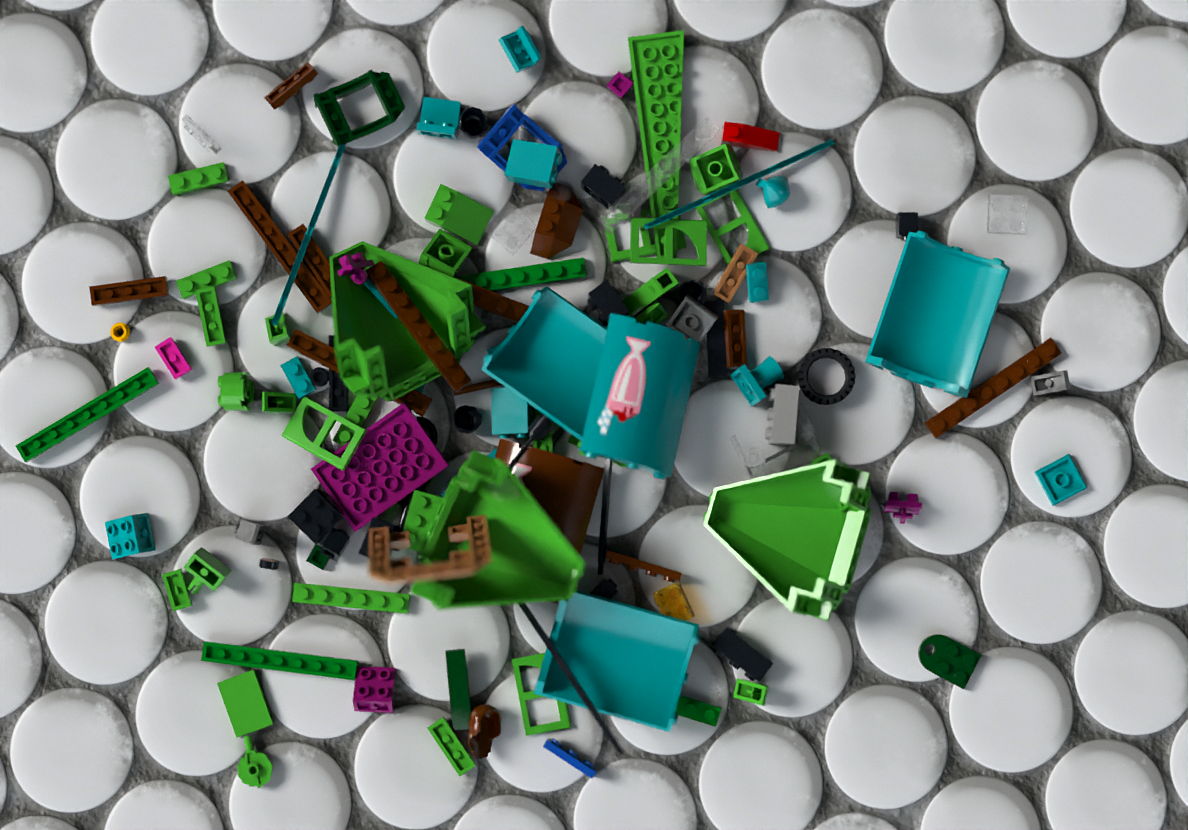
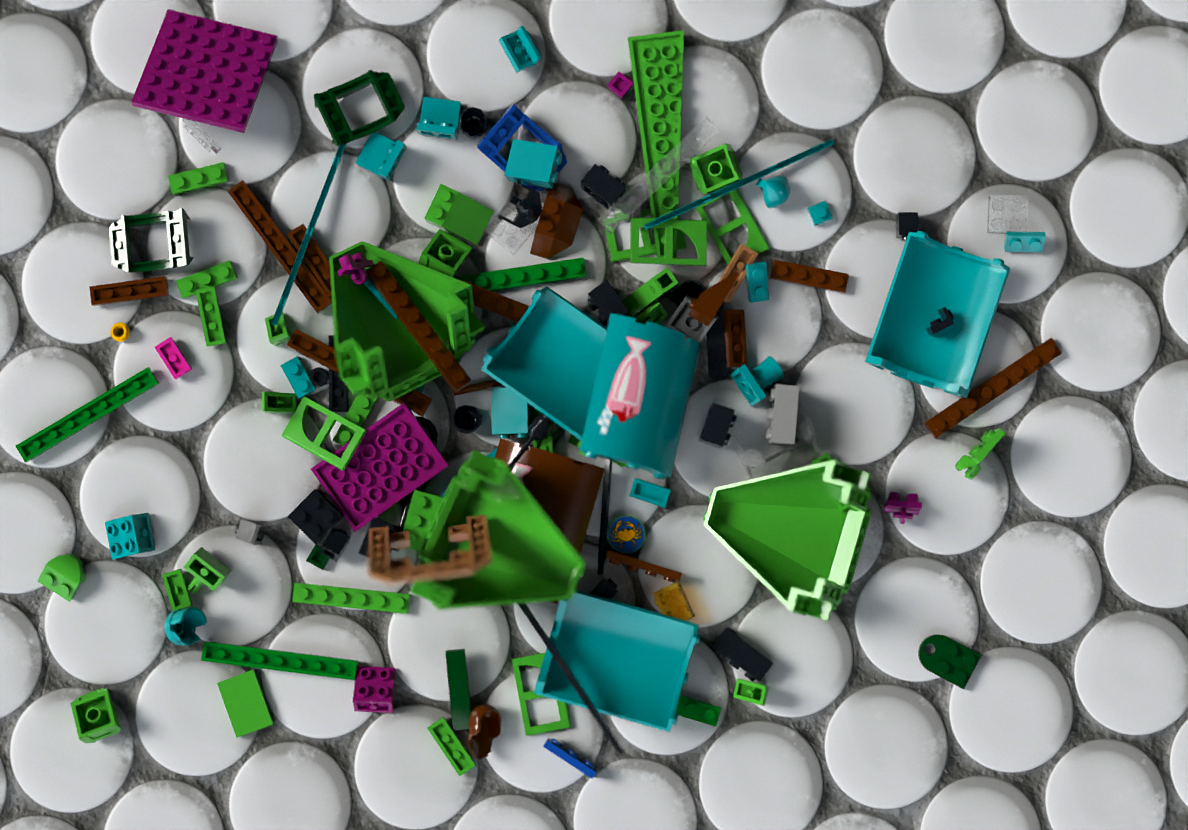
(63, 575): none -> bright green slope
(95, 716): none -> bright green slope
(177, 241): none -> wedge
(182, 624): none -> teal helmet
(205, 71): none -> magenta plate
(235, 391): bright green brick -> none
(255, 767): bright green piece -> none
(269, 563): black tile -> none
(291, 85): reddish brown plate -> none
(381, 155): none -> teal bracket
(527, 209): none -> black piece
(626, 534): none -> tile
(650, 493): none -> teal tile
(709, 301): none -> reddish brown slope
(717, 426): none -> black brick
(749, 137): red slope -> none
(809, 276): none -> reddish brown plate
(819, 213): none -> teal plate
(848, 369): black tyre -> none
(938, 325): none -> black bracket
(978, 453): none -> bright green plate
(1024, 241): none -> teal plate
(1050, 383): flat silver slope -> none
(1060, 479): teal tile -> none

